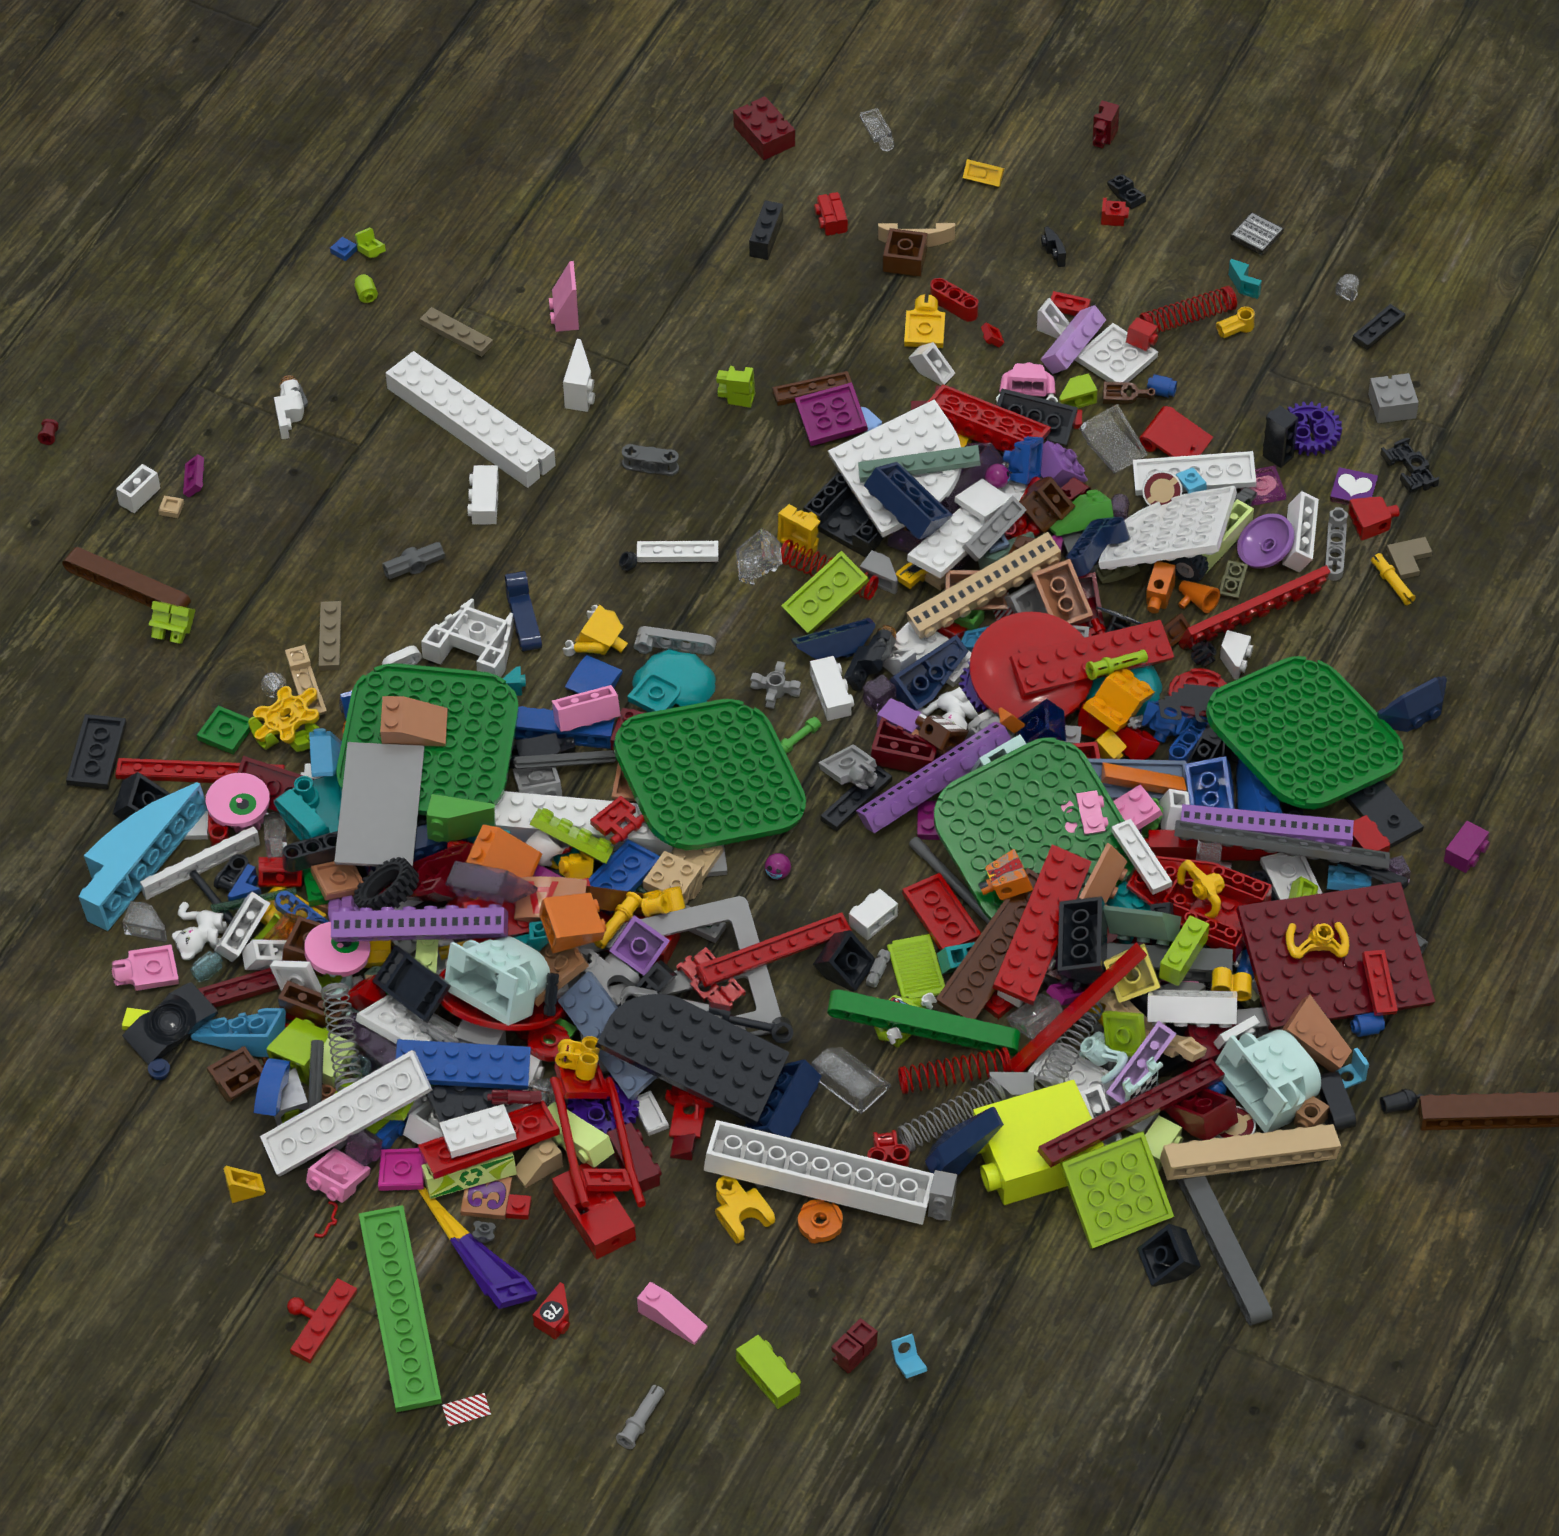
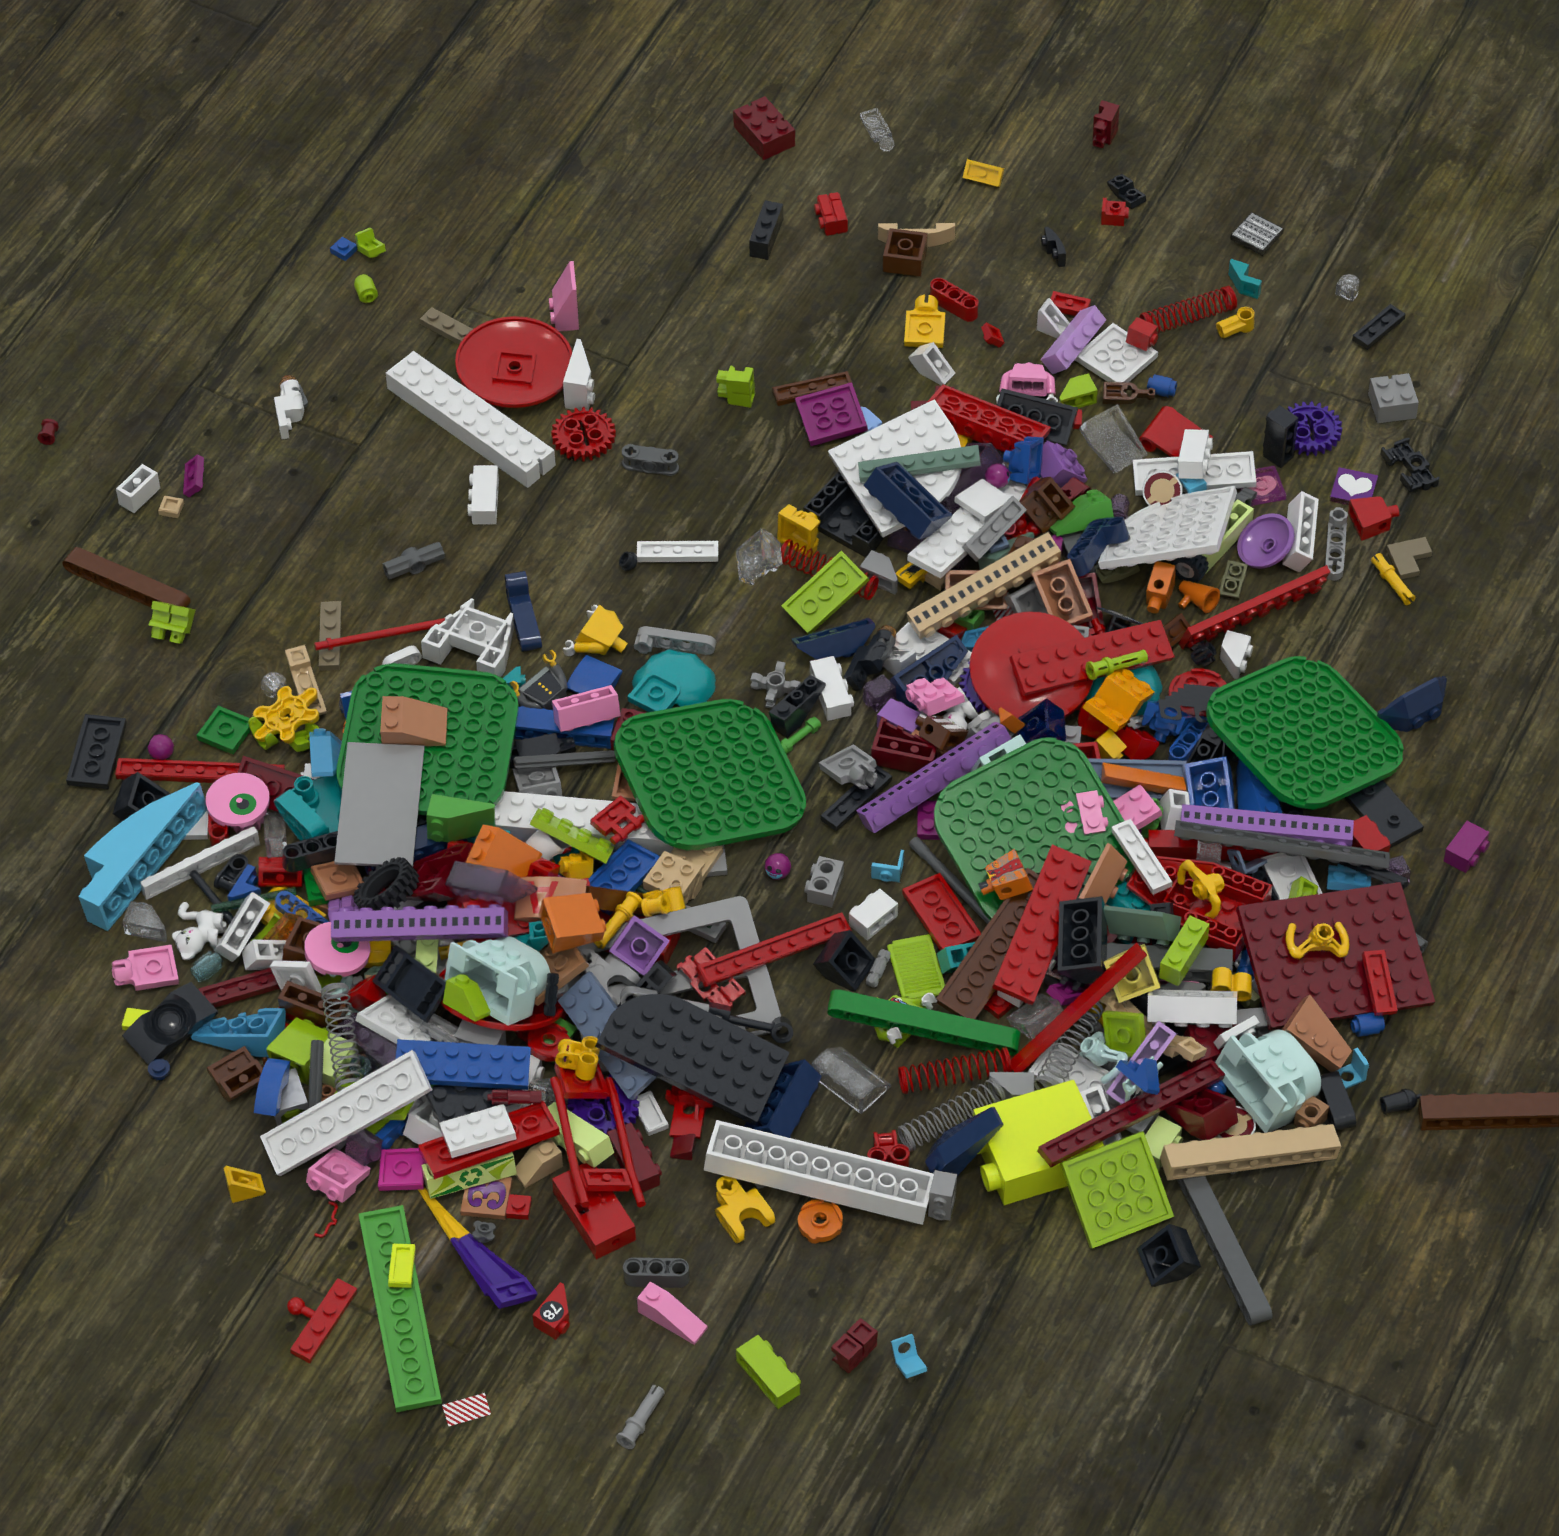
(160, 747): none -> magenta piece
(330, 643): none -> red bar
(402, 1265): none -> neon yellow tile
(465, 997): none -> lime slope
(505, 342): none -> red dish
(543, 687): none -> torso
(543, 868): none -> red brick
(596, 428): none -> red gear
(664, 1279): none -> dark grey beam
(794, 708): none -> black slope
(825, 881): none -> light grey brick
(888, 872): none -> medium azure bracket
(933, 696): none -> bright pink plate
(1143, 1075): none -> blue slope
(1194, 454): none -> white brick
(1248, 868): none -> sand blue bracket

